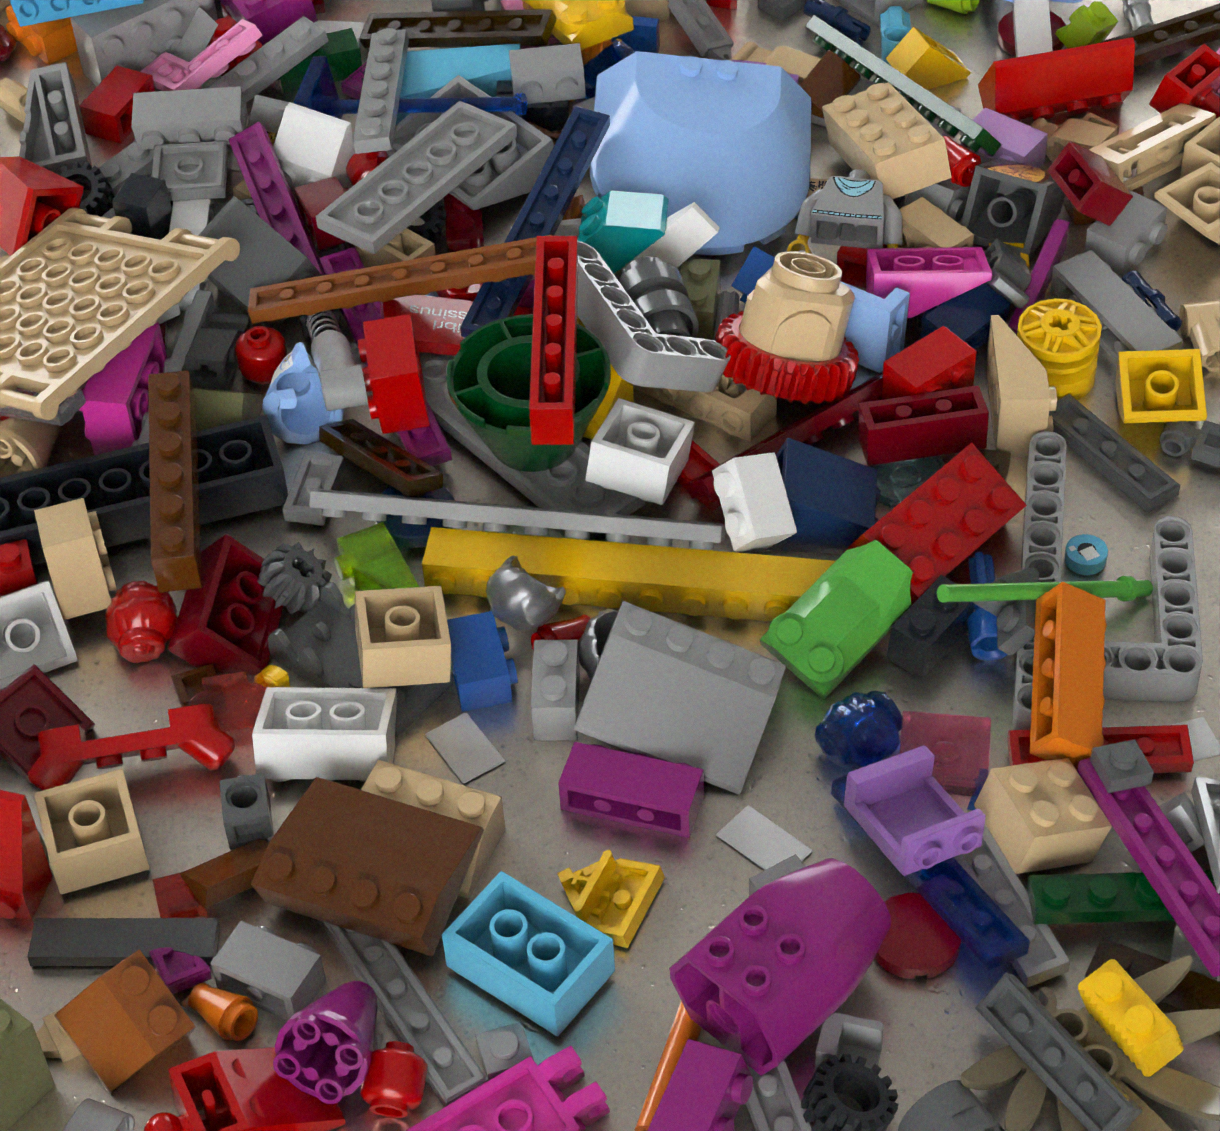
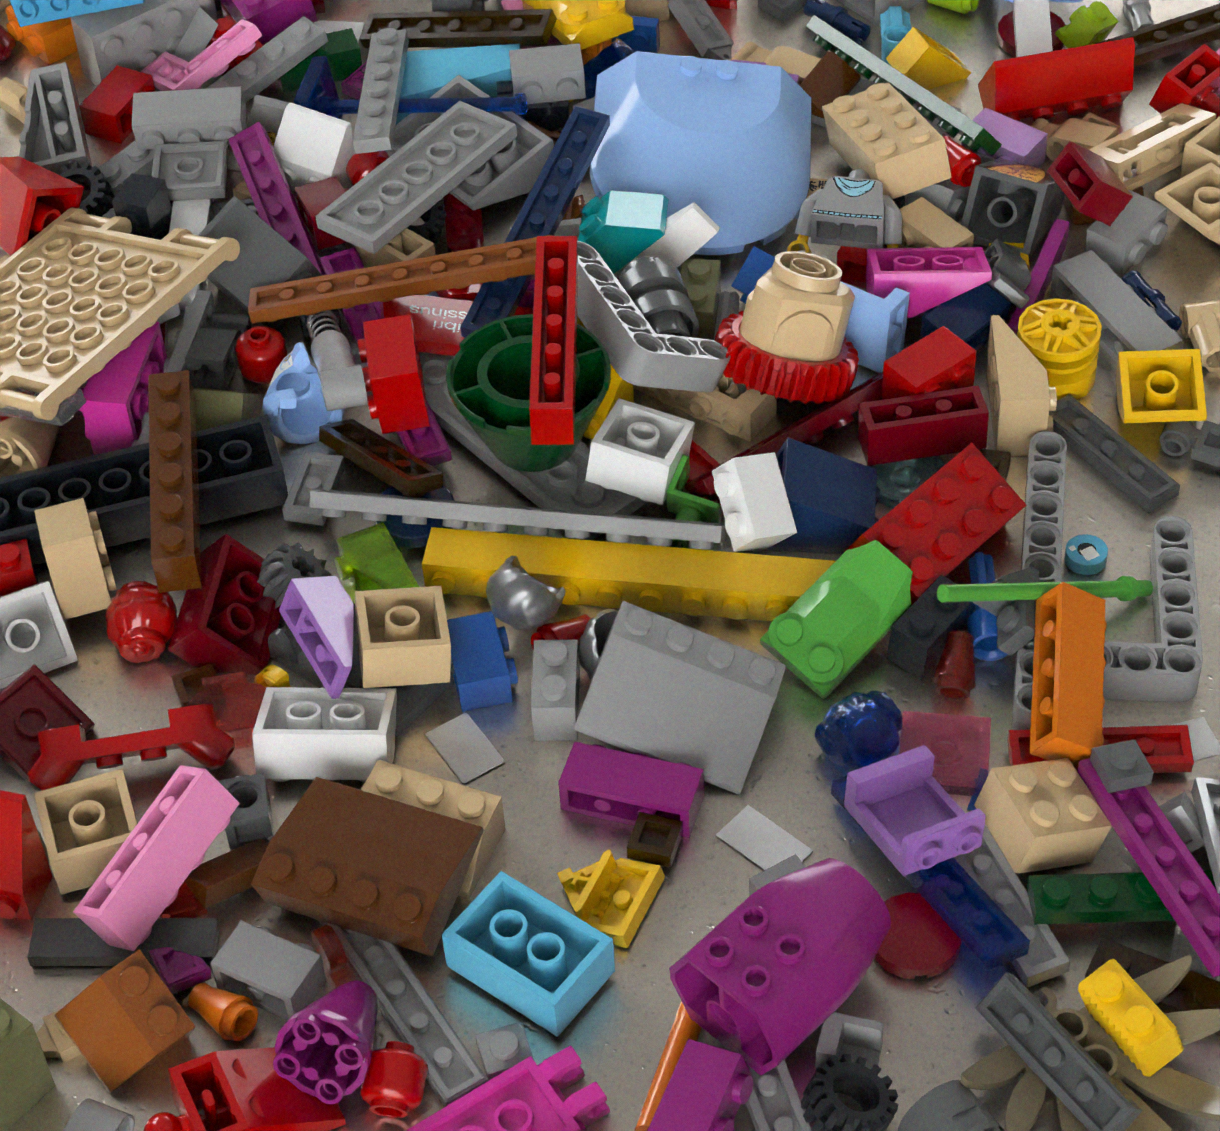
(157, 858): none -> bright pink brick
(322, 623): none -> medium lavender slope
(329, 947): none -> clear red tile
(655, 839): none -> dark brown plate
(686, 505): none -> bright green bracket
(956, 667): none -> clear red cone

